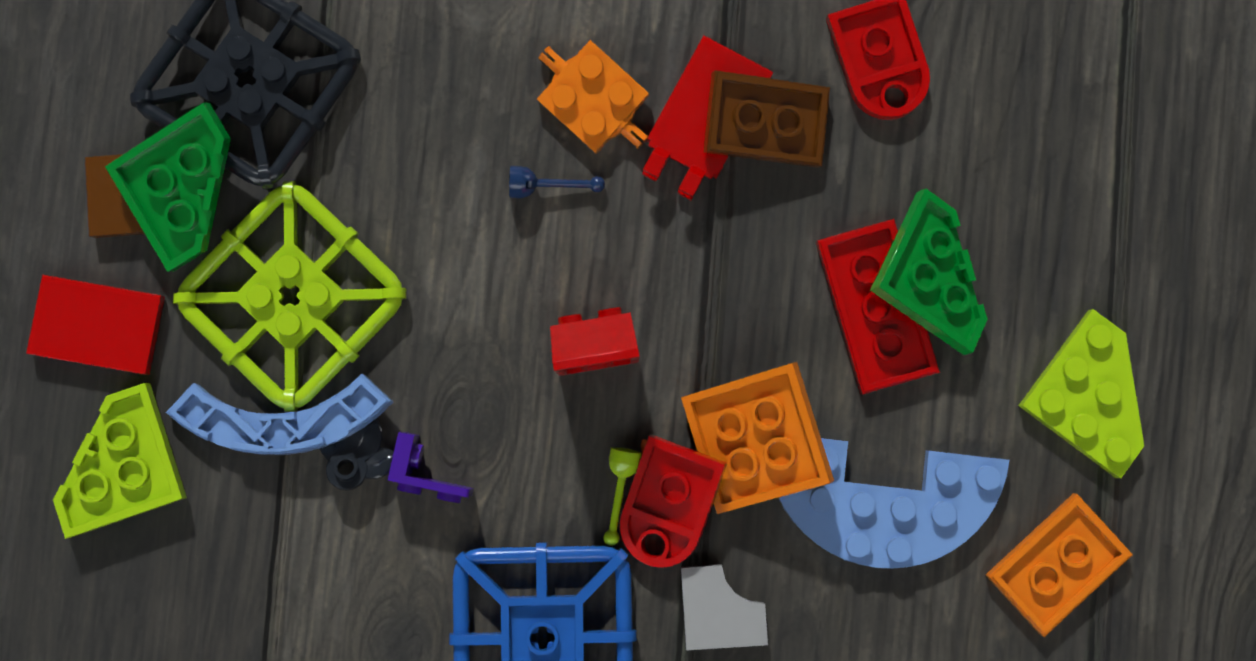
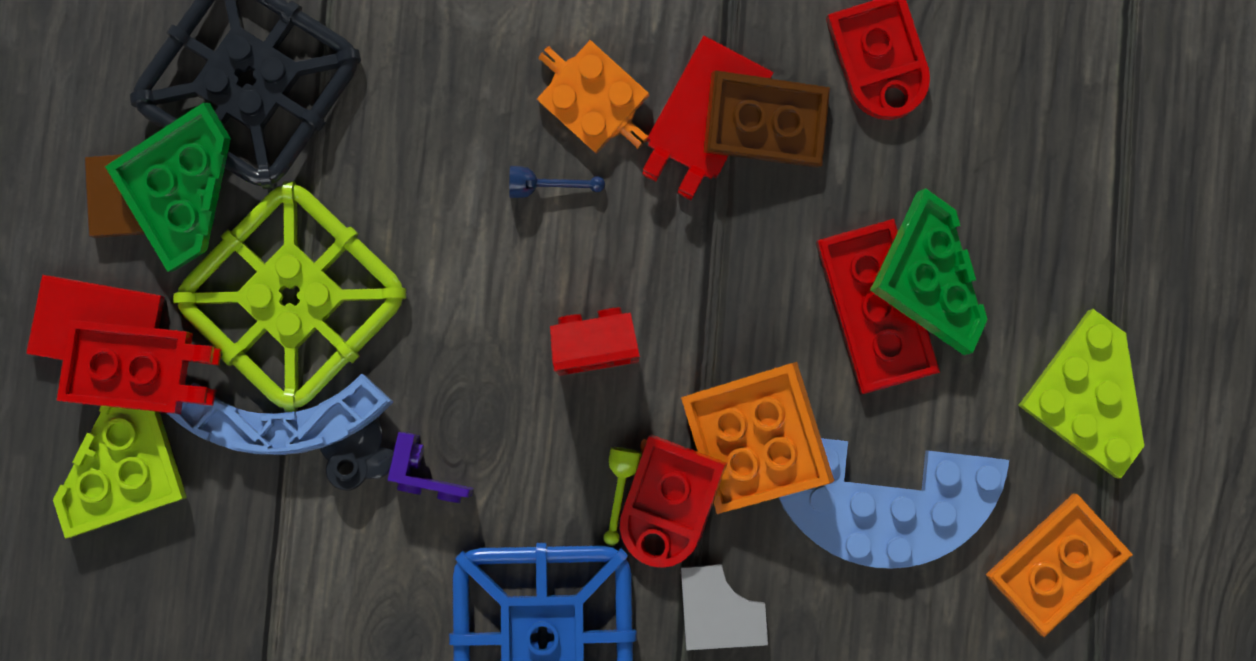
(132, 367): none -> red tile

